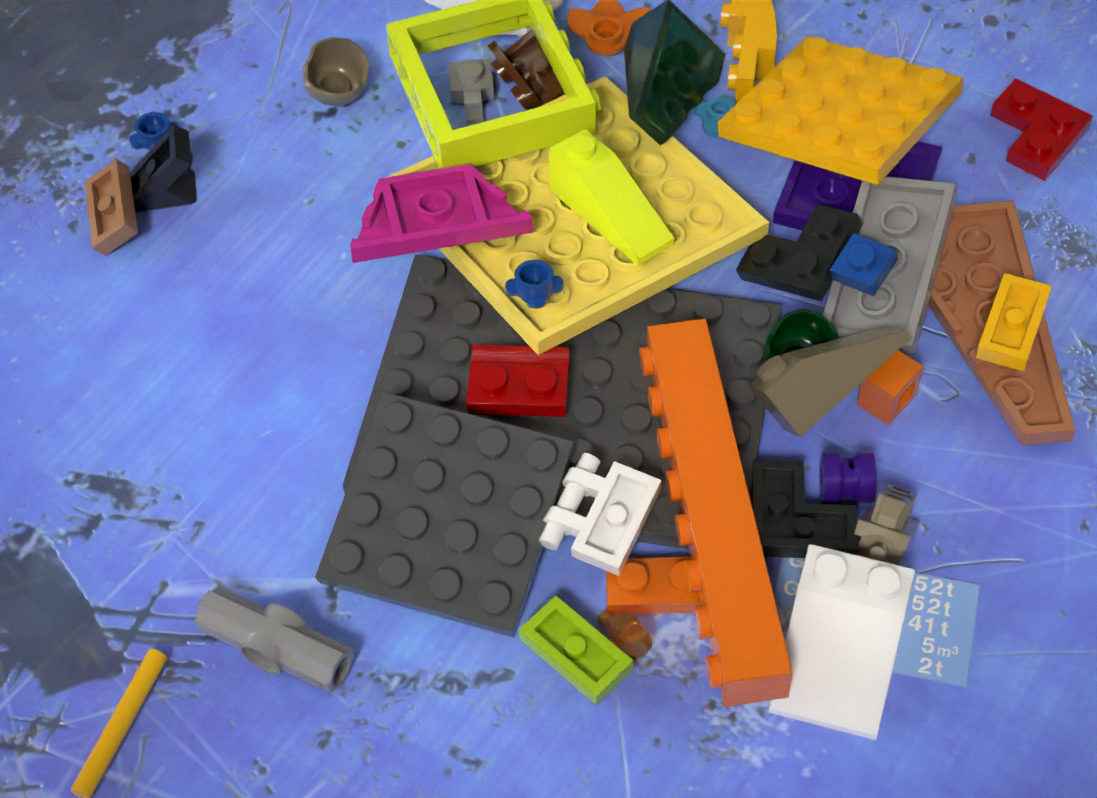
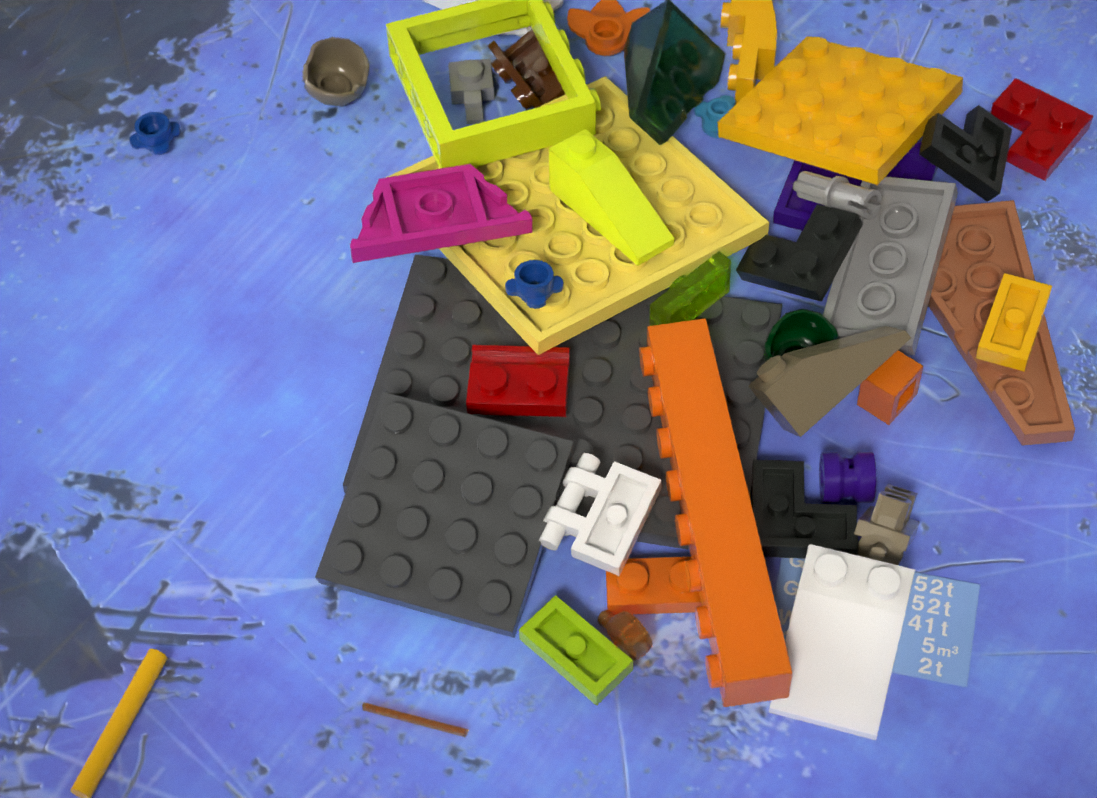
(110, 207): medium nougat plate -> none
(165, 174): black slope -> none
(274, 639): light grey piece -> none
(415, 719): none -> clear orange piece
(693, 293): none -> clear neon green plate
(837, 194): none -> light grey axle
(863, 264): blue plate -> none
(969, 155): none -> pearl dark grey plate

